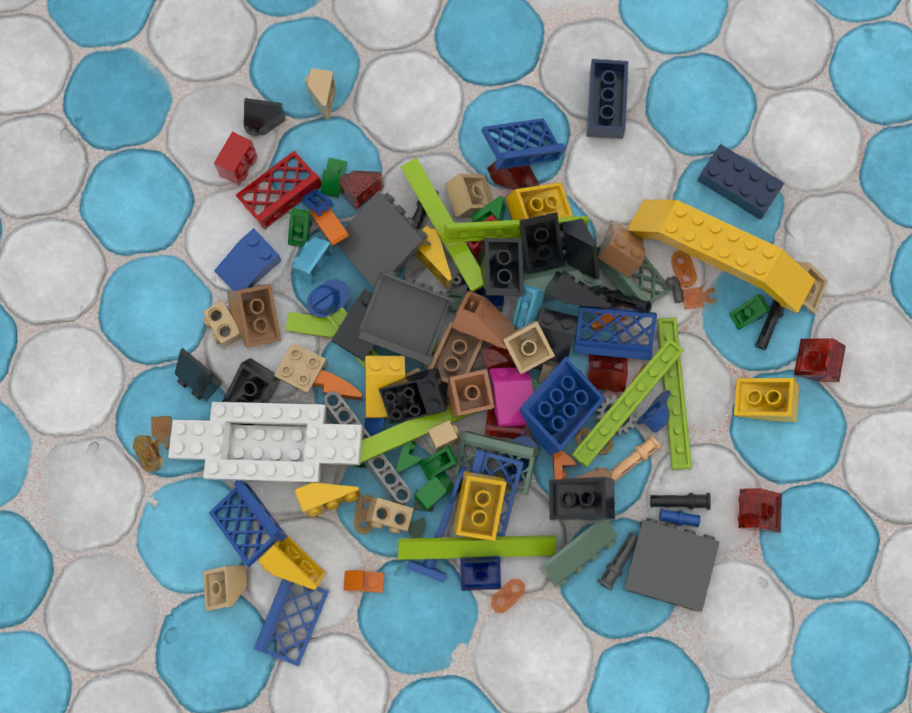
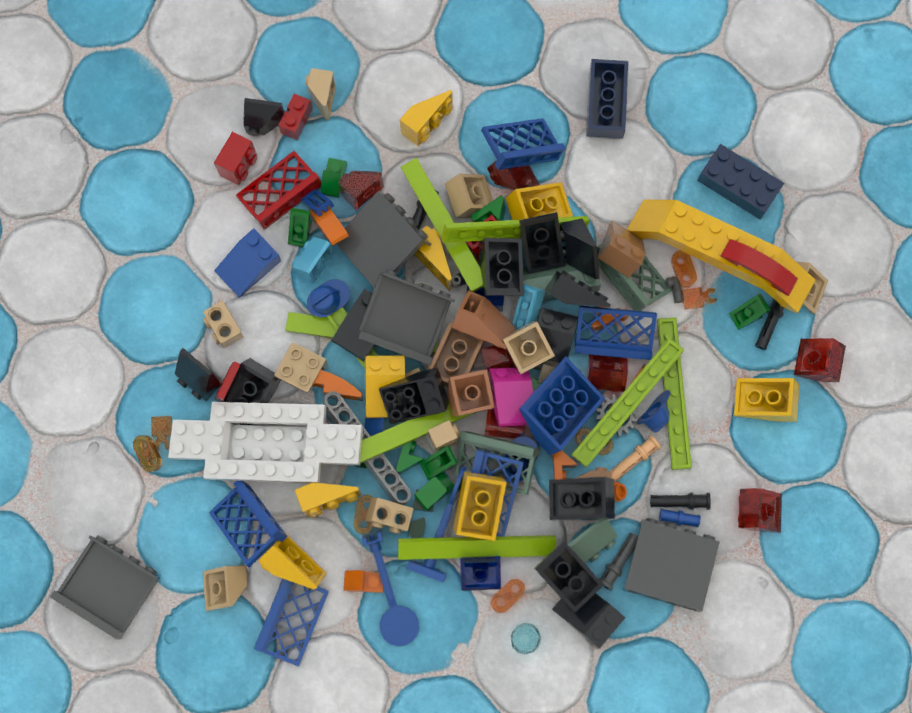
(106, 587): none -> dark grey panel
(227, 381): none -> red tile
(255, 315): medium nougat slope -> none
(296, 117): none -> red piece
(398, 624): none -> blue piece
(425, 117): none -> yellow slope
(458, 297): dark green plate -> none
(525, 638): none -> clear light blue hair
(569, 576): none -> black slope
(593, 620): none -> black slope
(617, 298): black pin -> none
(619, 491): none -> orange plate
(761, 265): none -> red slope

